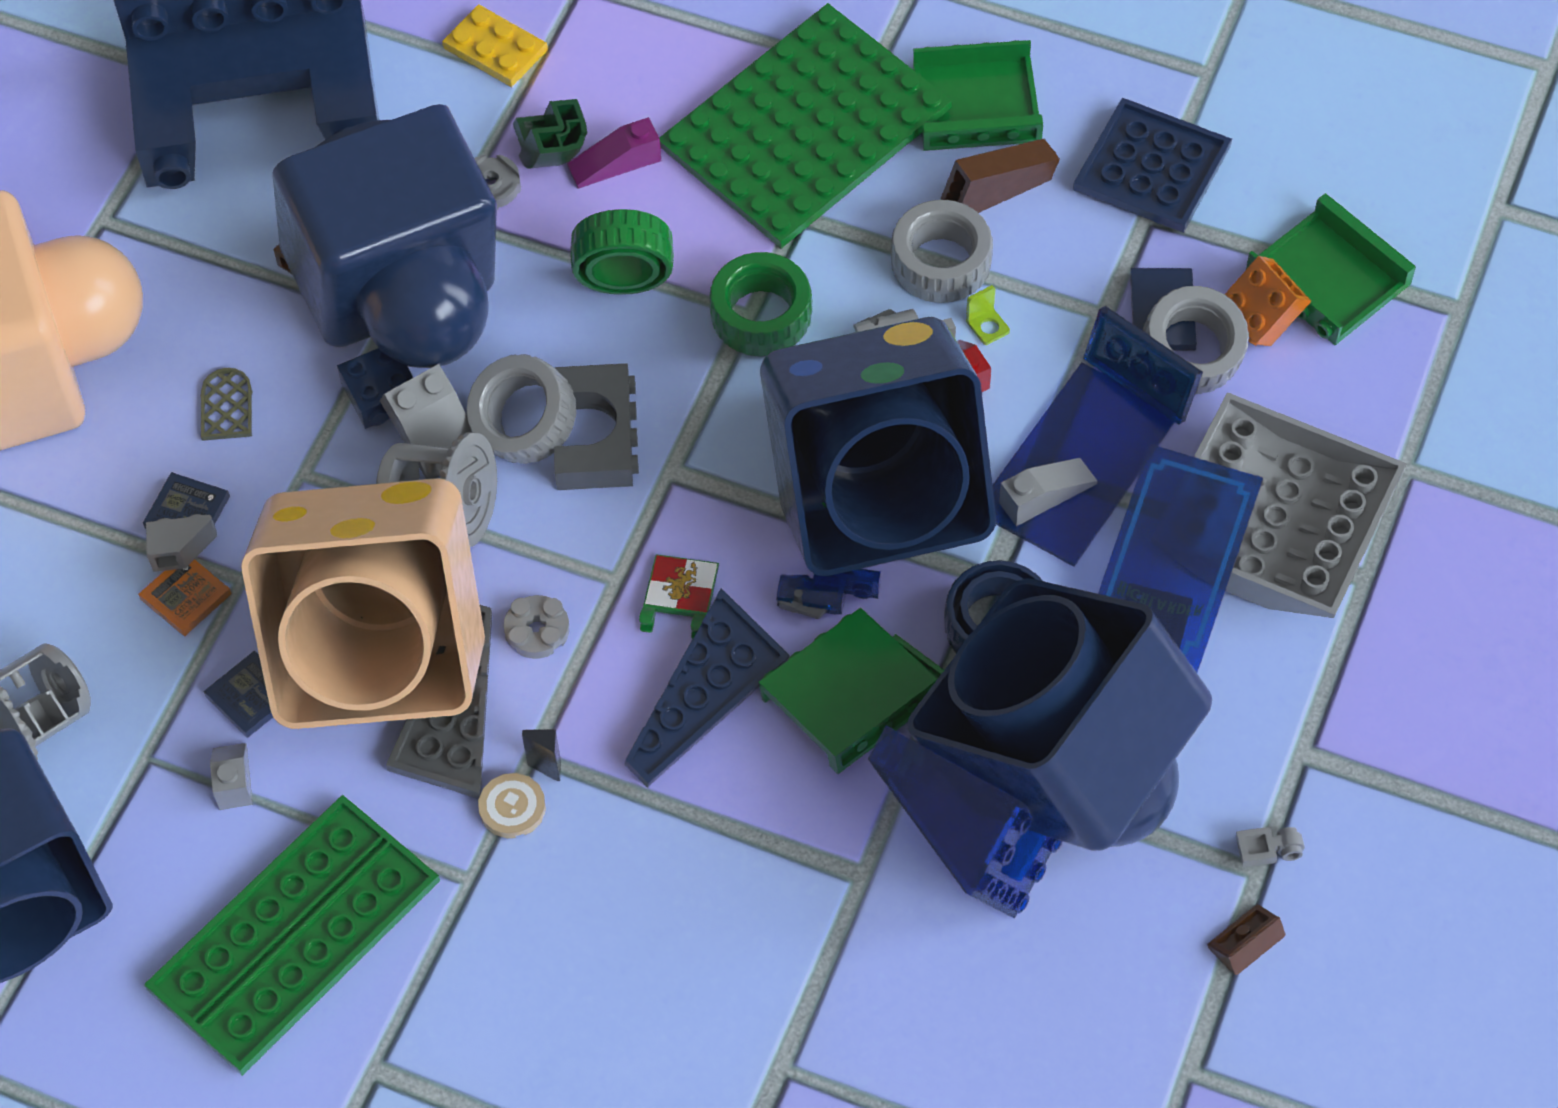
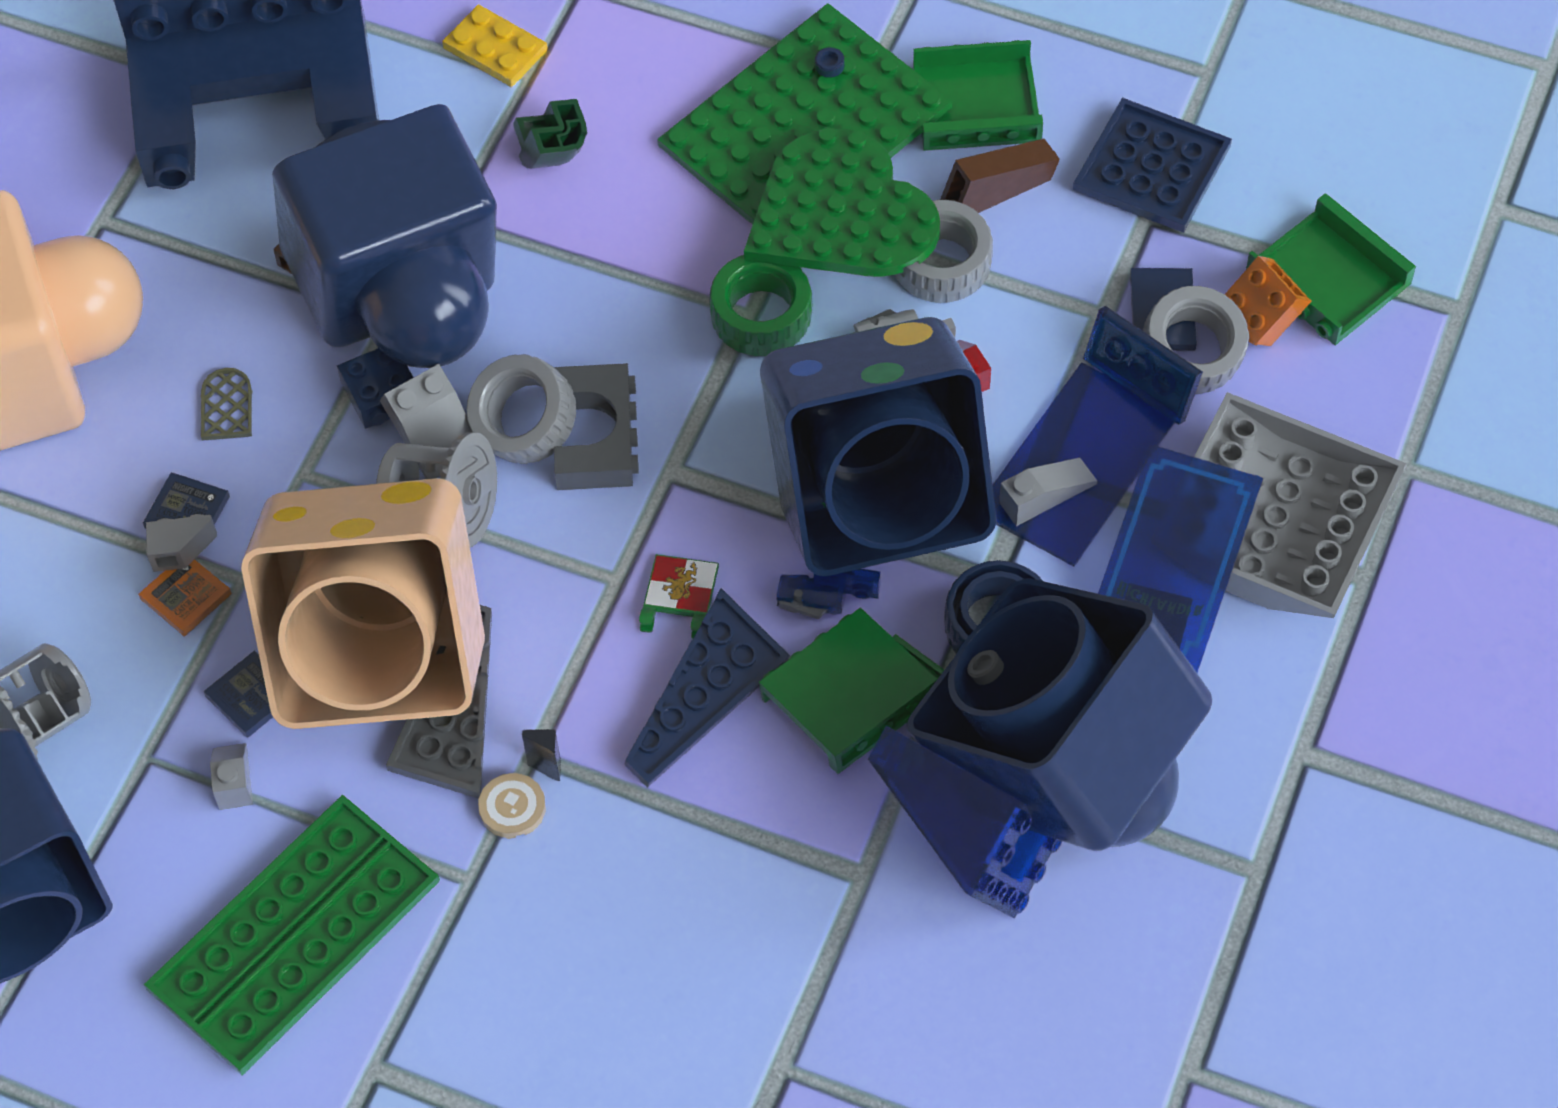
(507, 176): light grey plate -> none
(533, 609): light grey plate -> none
(617, 153): magenta slope -> none
(621, 252): green tyre -> none
(829, 62): none -> dark blue tile
(840, 209): none -> green plate
(980, 310): lime bracket -> none
(985, 667): none -> dark grey tile
(1247, 939): reddish brown slope -> none
(1260, 847): light grey plate -> none

